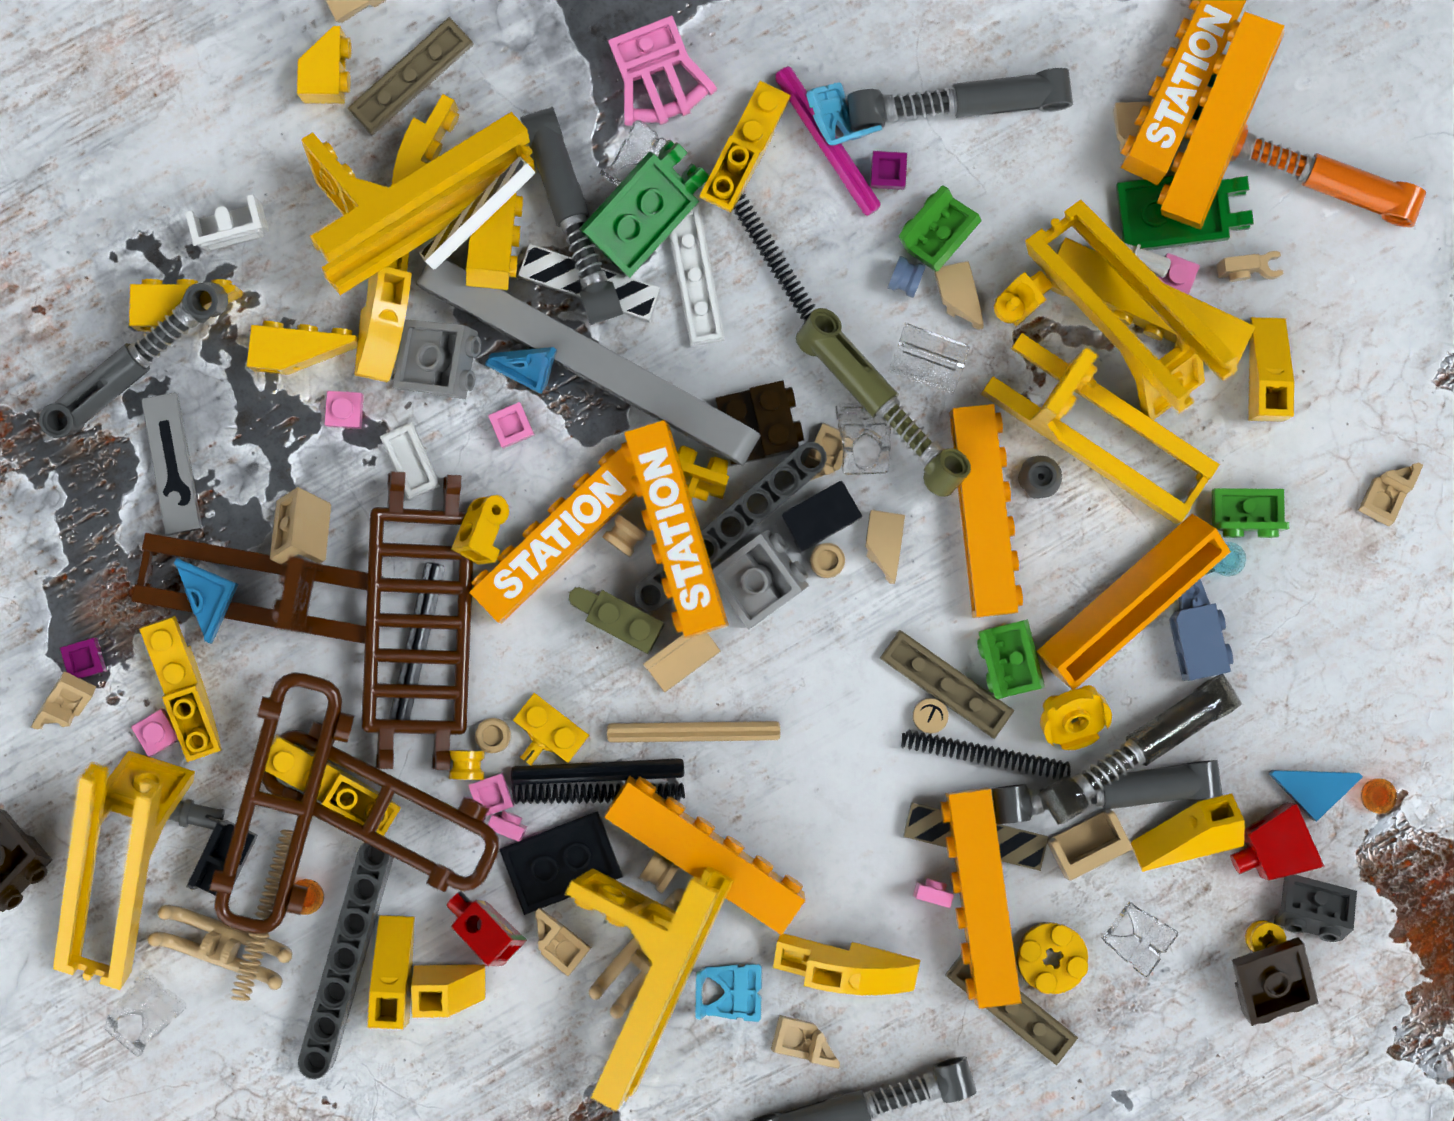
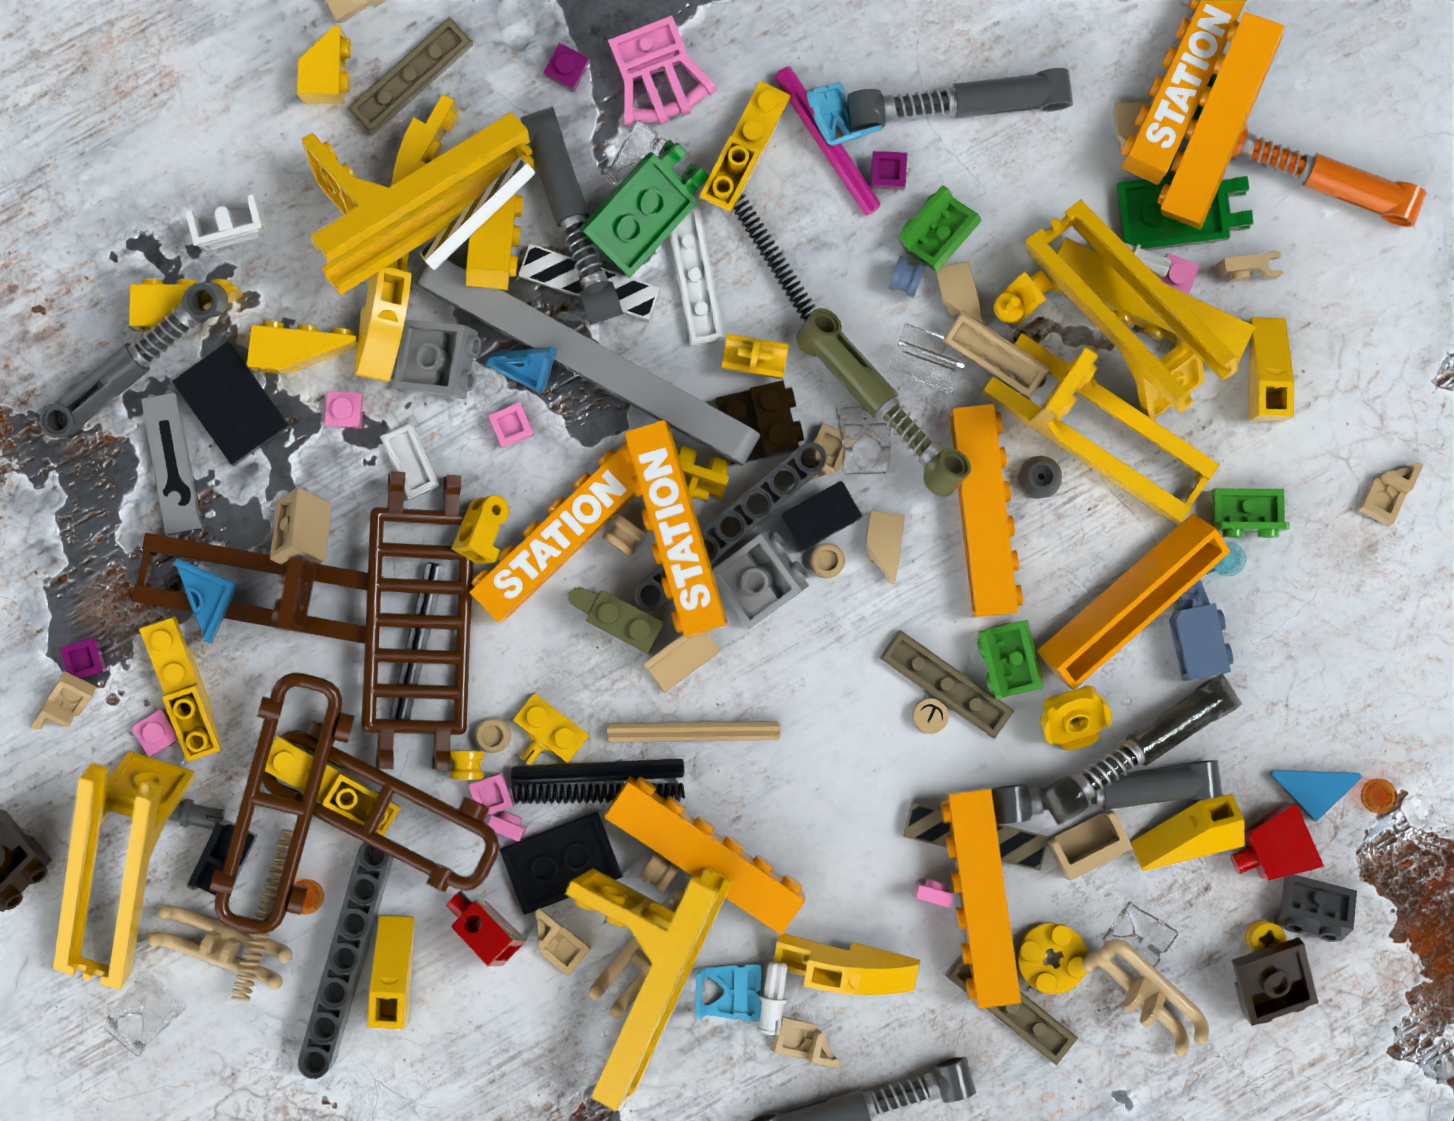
(230, 403): none -> black tile
(446, 989): yellow slope -> none
(566, 67): none -> magenta plate
(754, 356): none -> yellow hips
(773, 999): none -> white axle
(987, 752): black piece -> none
(996, 354): none -> tan plate
(1151, 992): none -> tan piece

